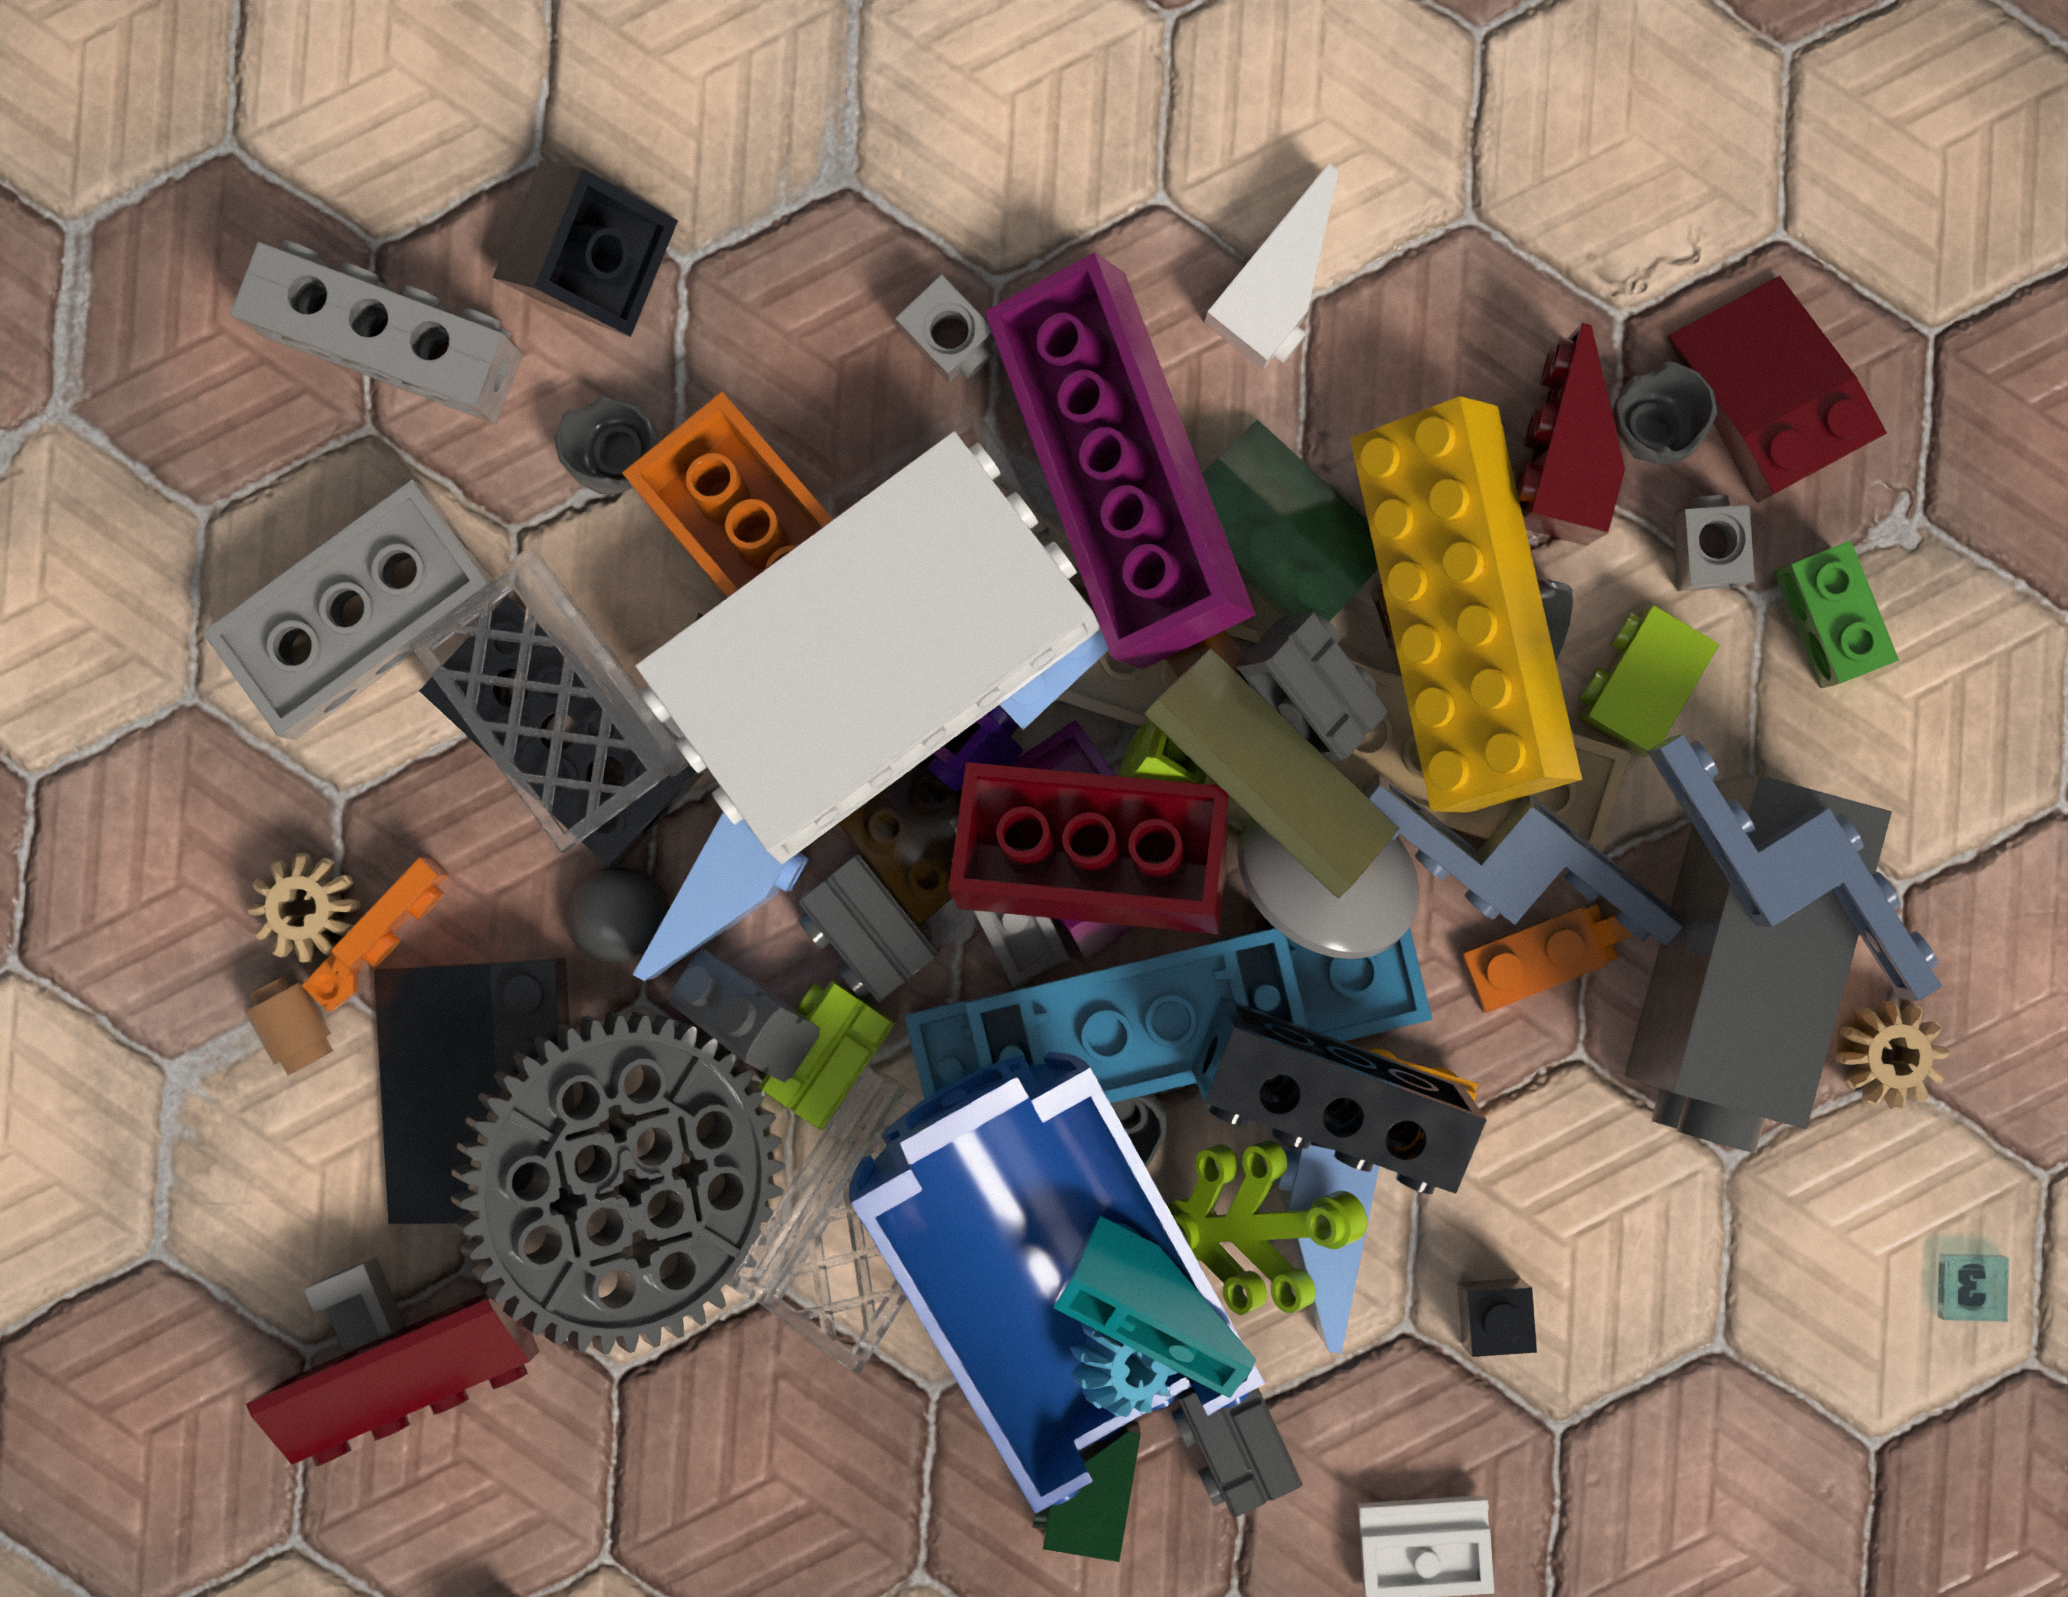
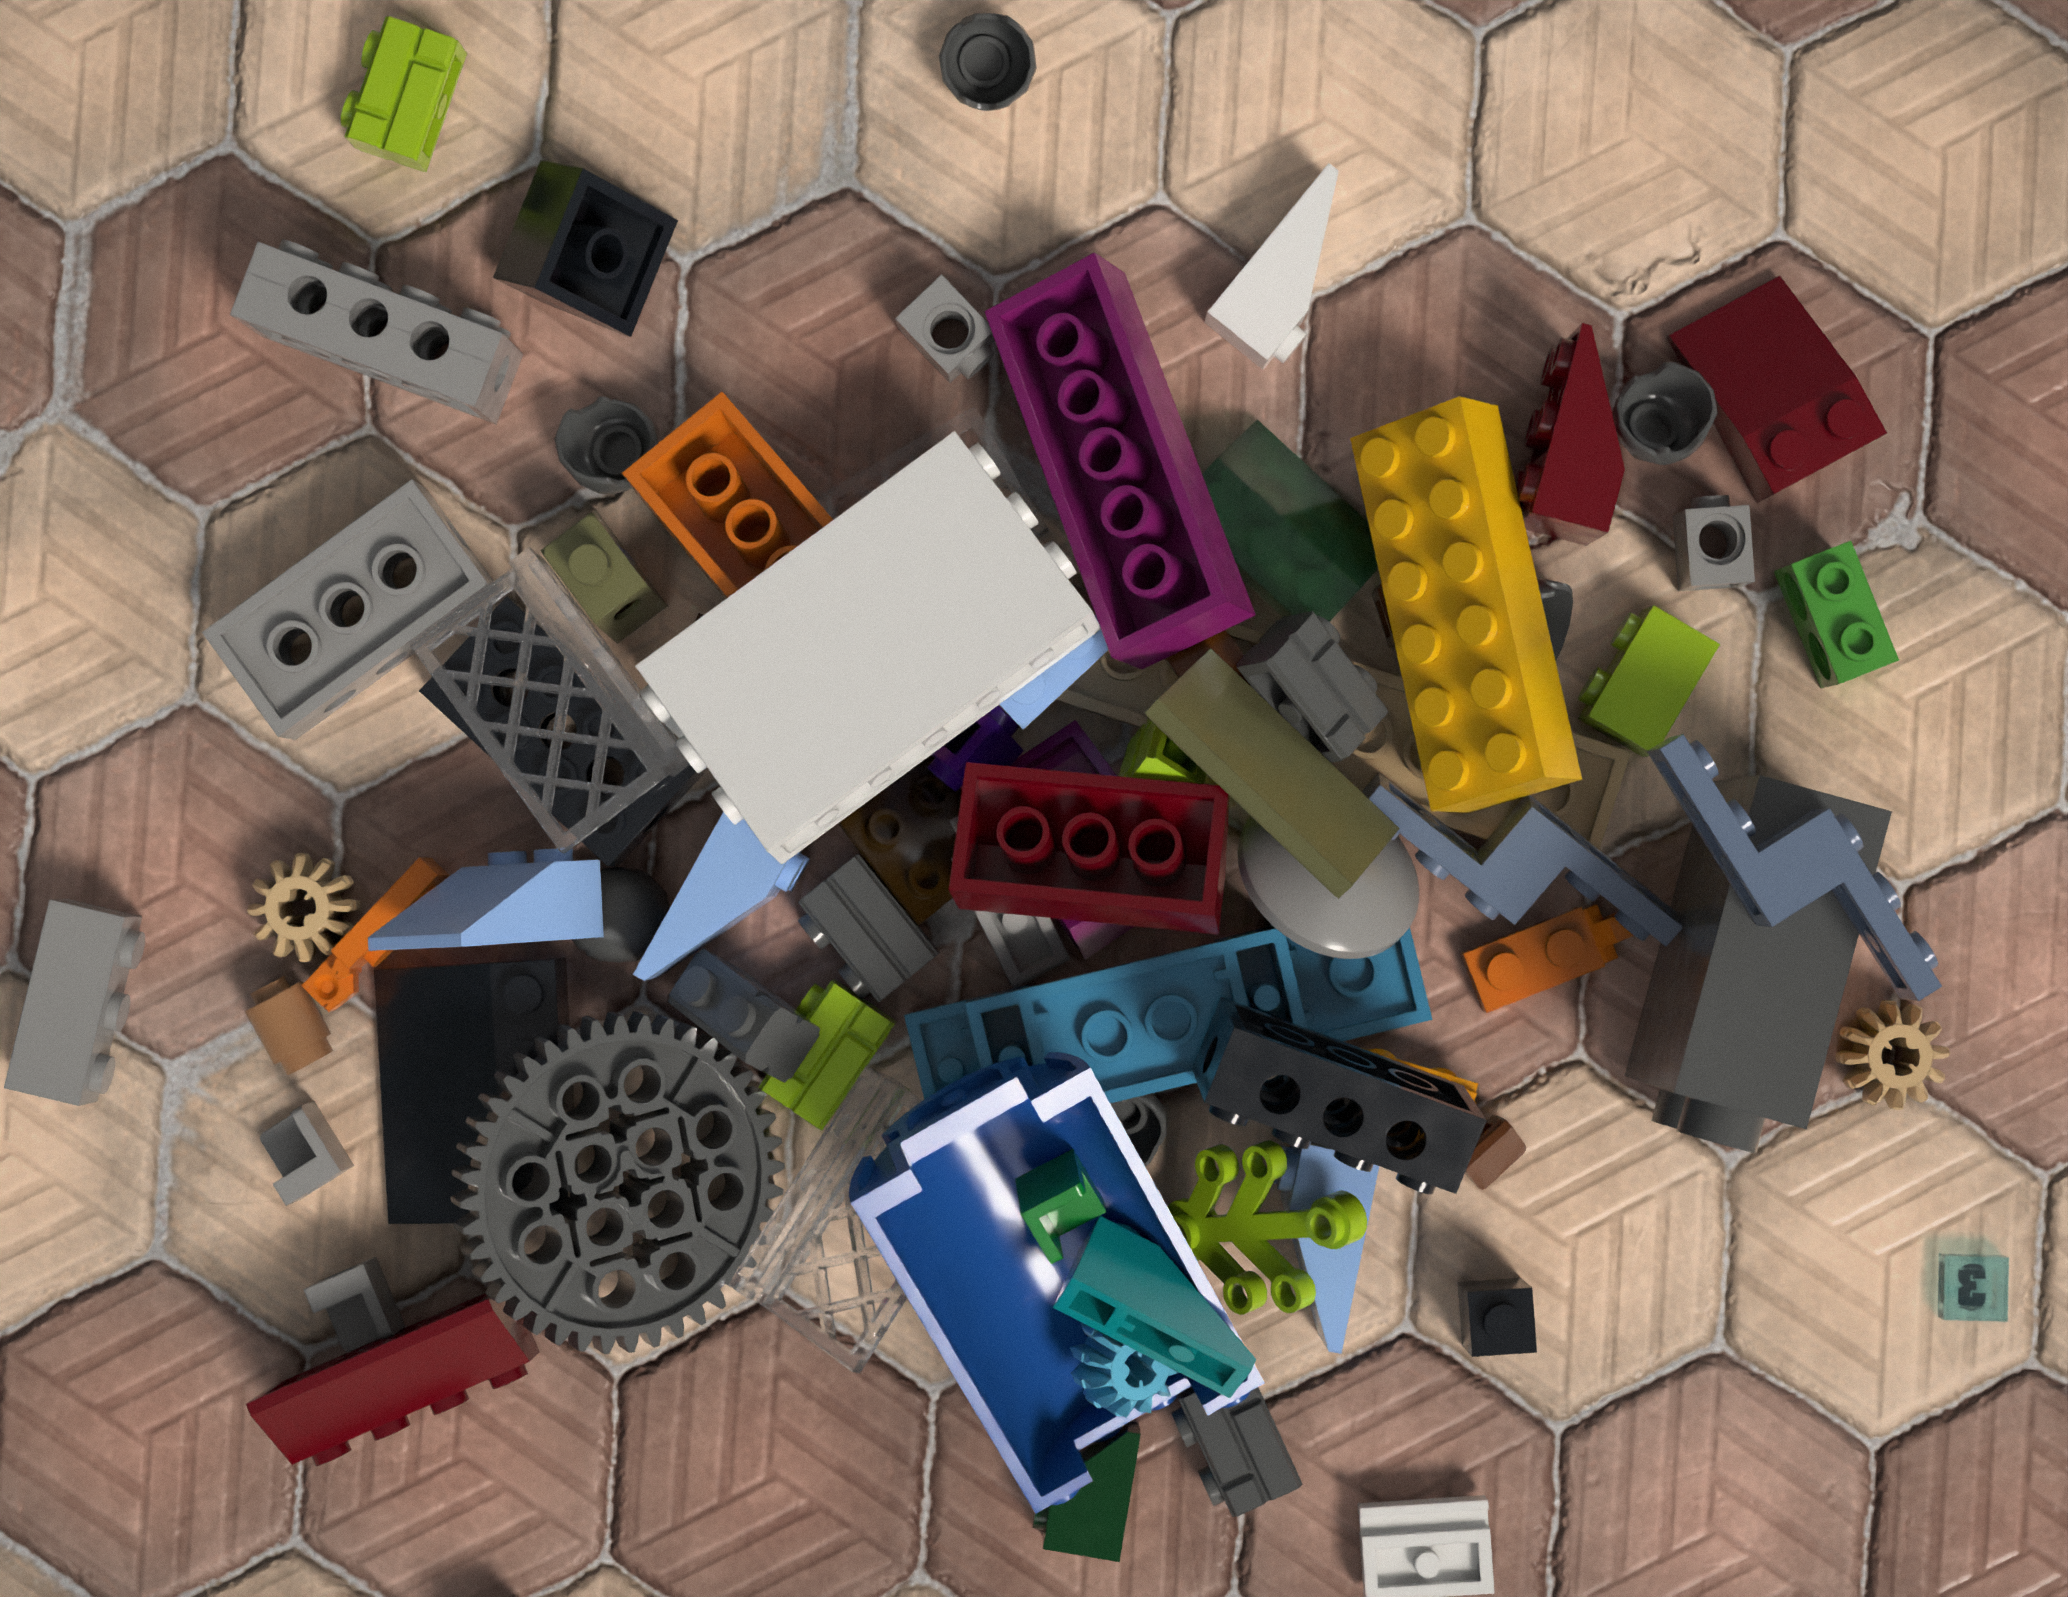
(75, 1002): none -> light grey brick
(304, 1153): none -> light grey panel
(403, 93): none -> lime brick
(503, 905): none -> light blue slope
(603, 577): none -> olive torso
(987, 61): none -> dark grey hair
(1057, 1200): none -> green panel
(1495, 1152): none -> reddish brown slope

